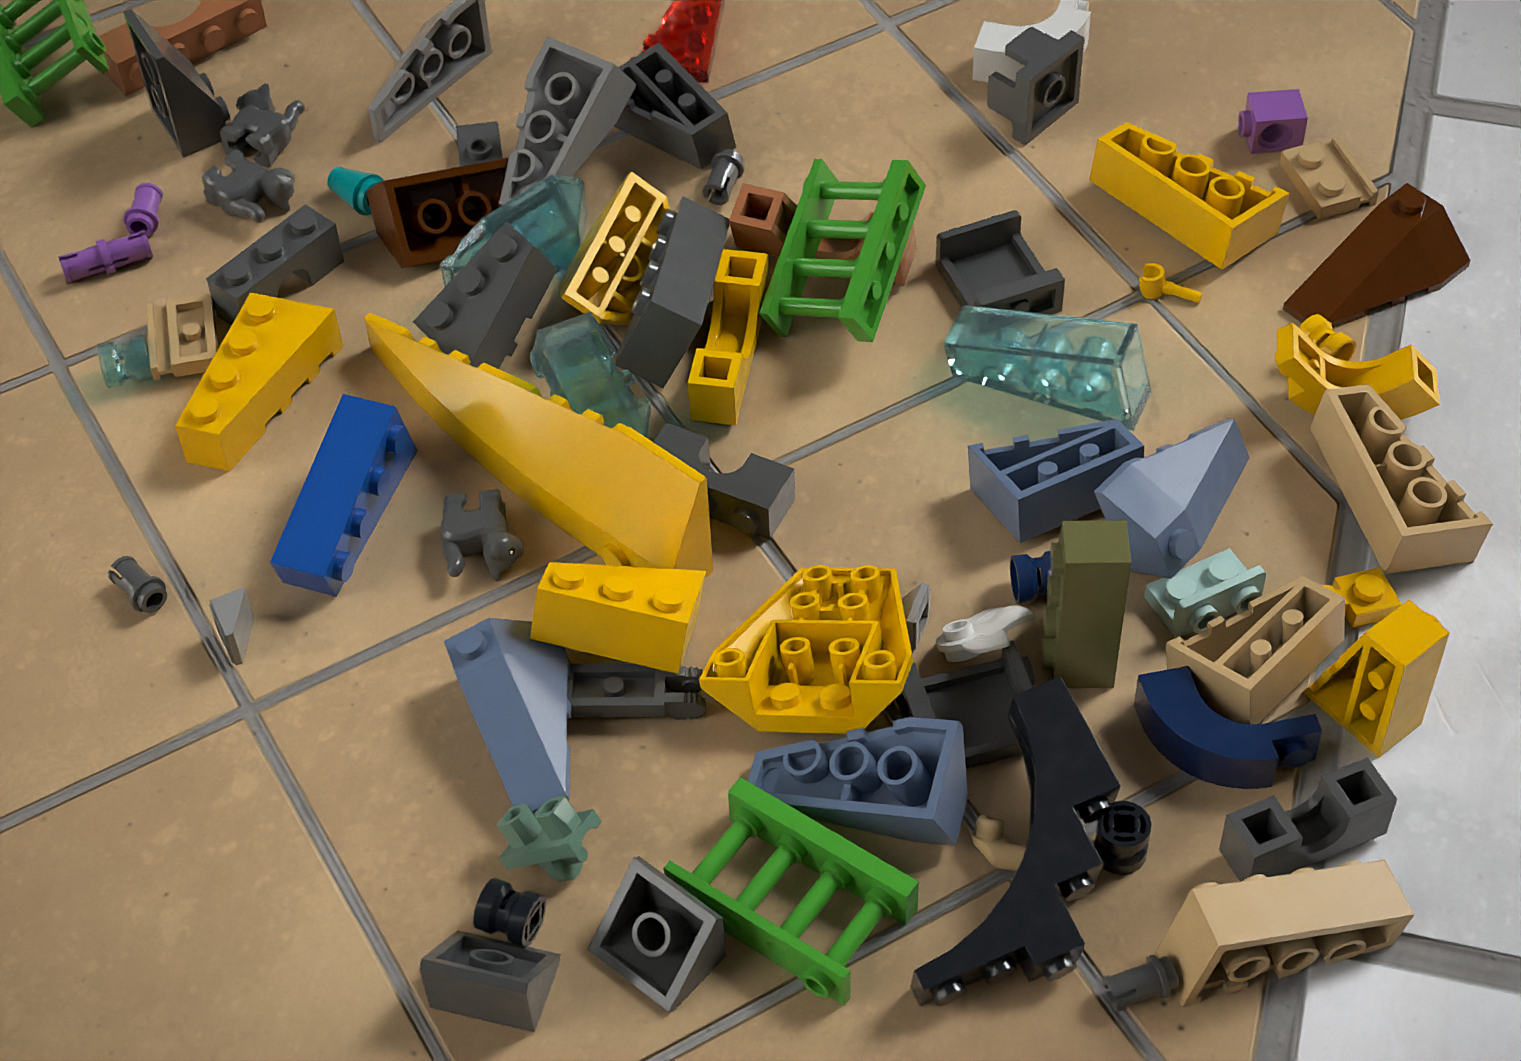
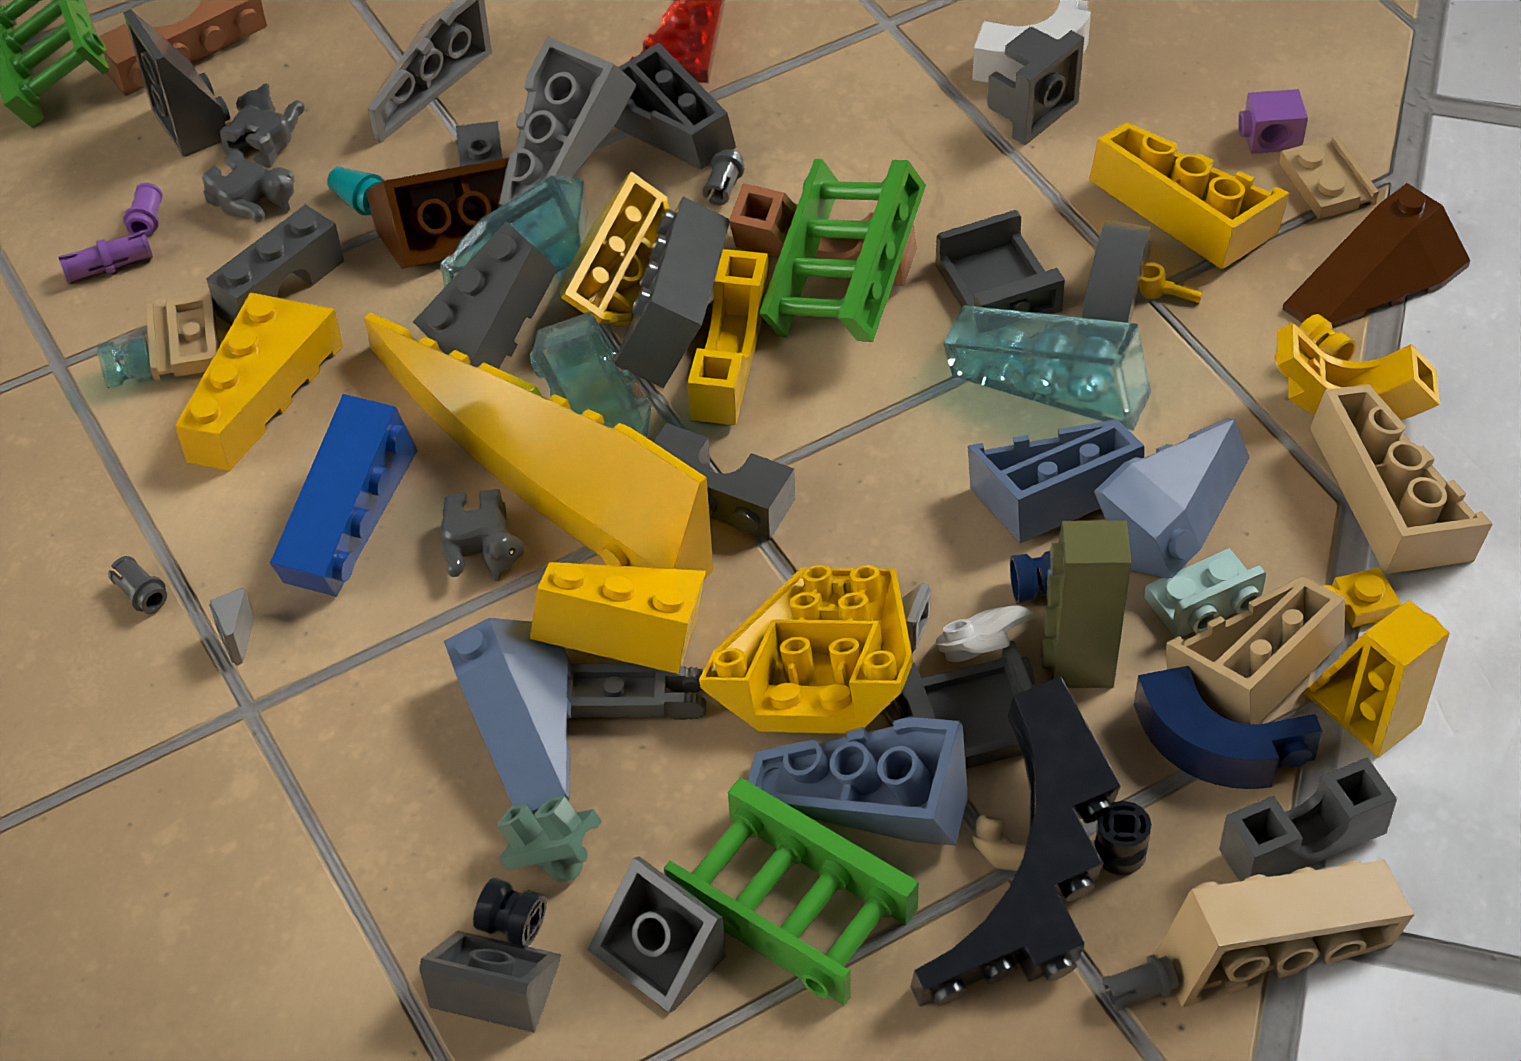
(1116, 271): none -> dark grey arch

